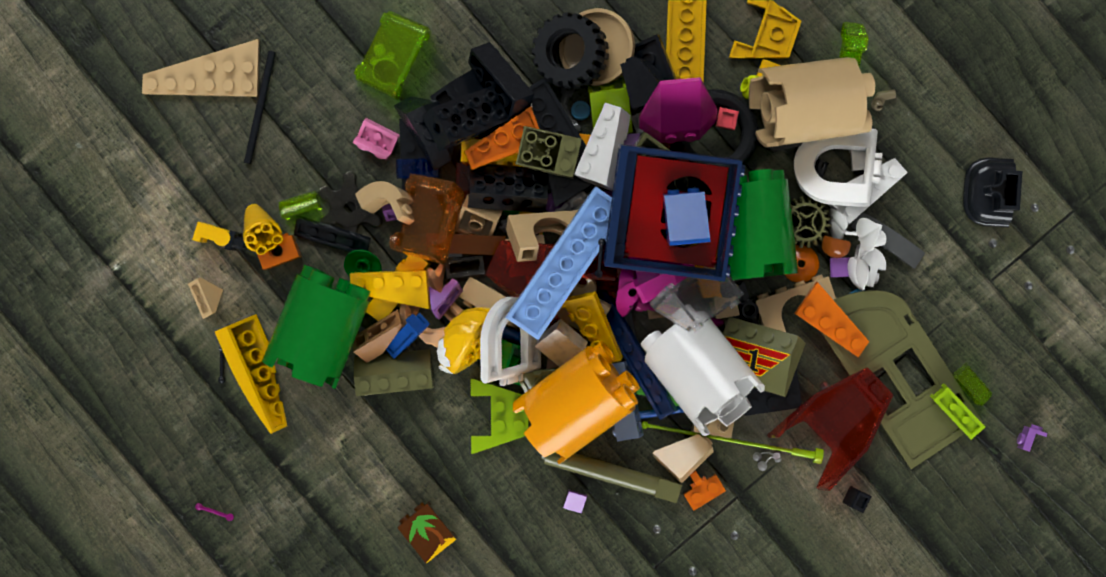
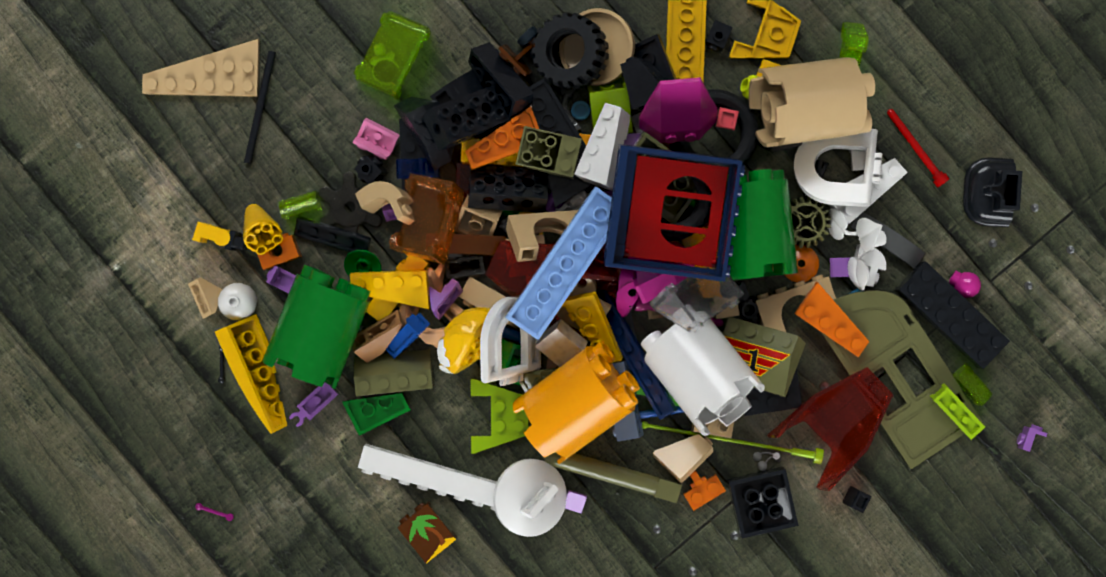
(237, 301): none -> white cylinder
(280, 278): none -> medium lavender bracket
(314, 403): none -> medium lavender plate
(370, 169): none -> black brick
(375, 411): none -> green wing
(427, 475): none -> white brick
(508, 55): none -> reddish brown plate
(530, 497): none -> white bracket
(598, 273): black hinge -> none
(686, 217): slope -> none
(718, 36): none -> black brick
(762, 502): none -> black slope
(835, 247): dark orange hair -> none
(880, 98): dark tan arm -> none
(938, 176): none -> red piece
(952, 315): none -> black brick
(965, 283): none -> dark pink piece

